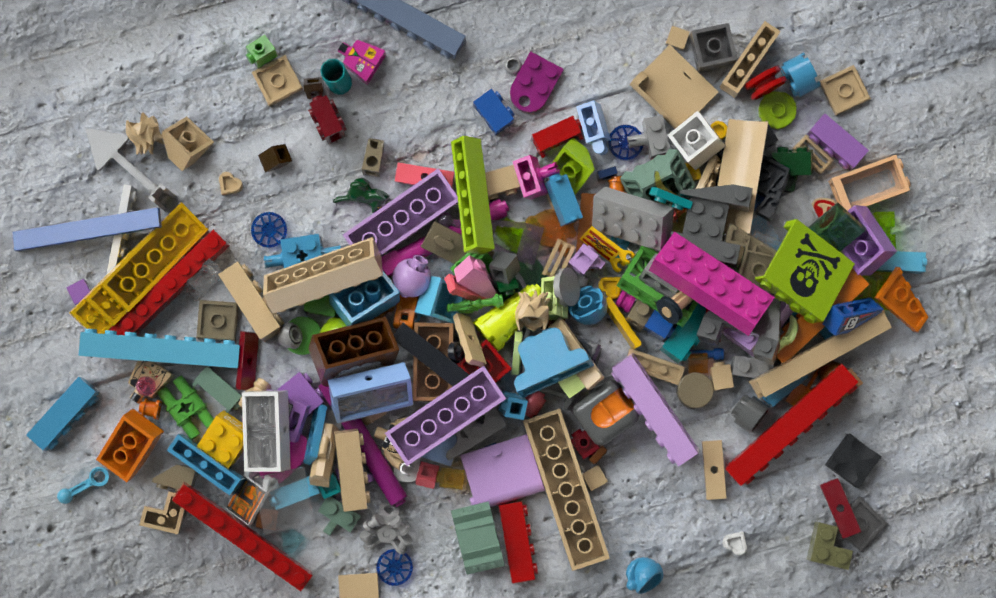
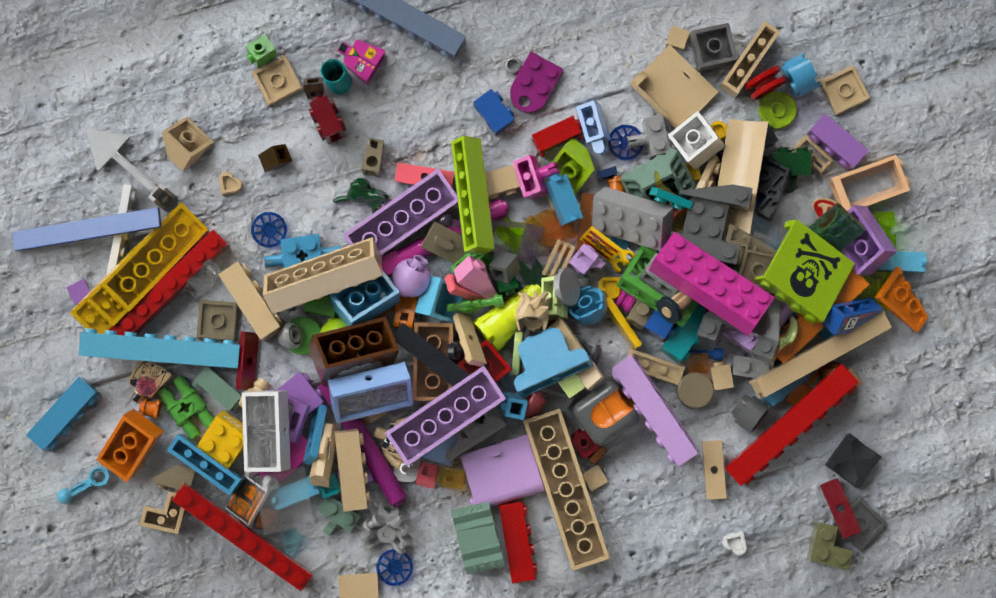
(144, 133): tan hair -> none
(643, 575): dark azure piece -> none

